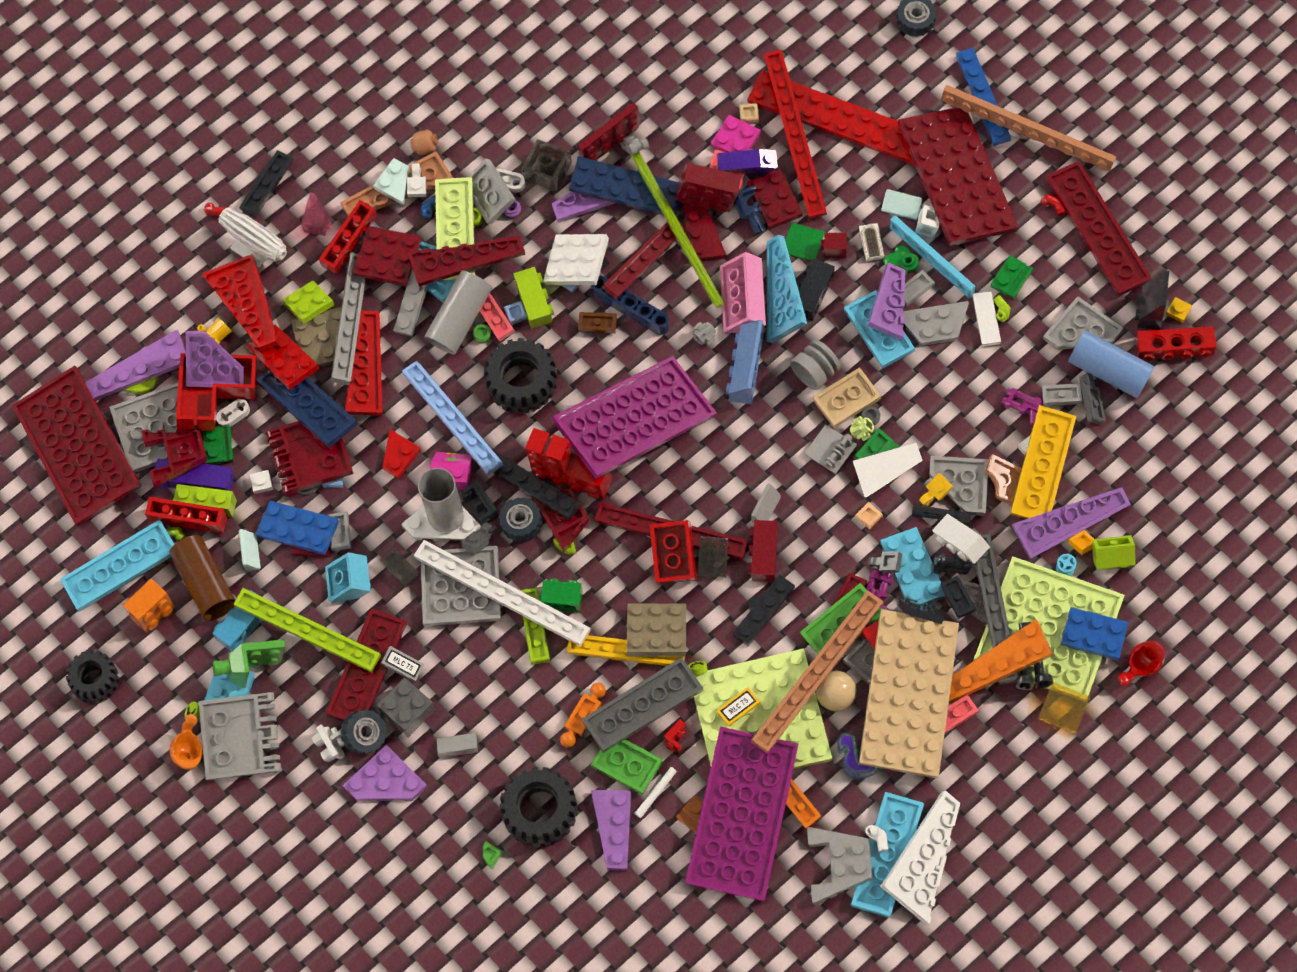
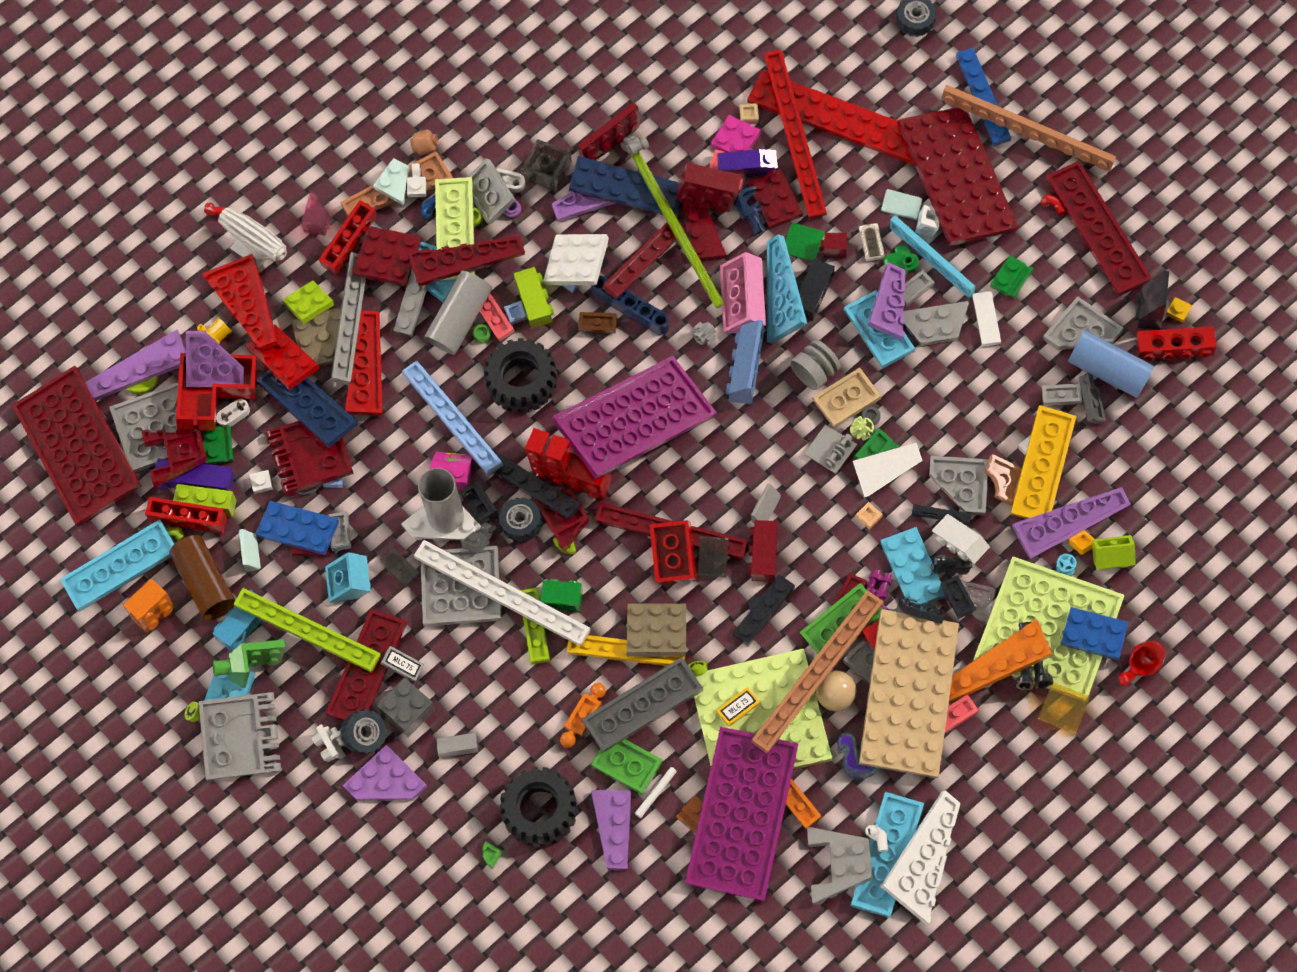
(85, 664): black tyre -> none
(185, 747): orange piece -> none
(266, 183): black plate -> none
(399, 454): red wing -> none
(676, 733): red bracket -> none
(887, 563): plate -> none
(938, 488): yellow plate -> none
(993, 601): dark grey tile -> none
(1004, 309): lime arm -> none
(1029, 405): magenta piece -> none

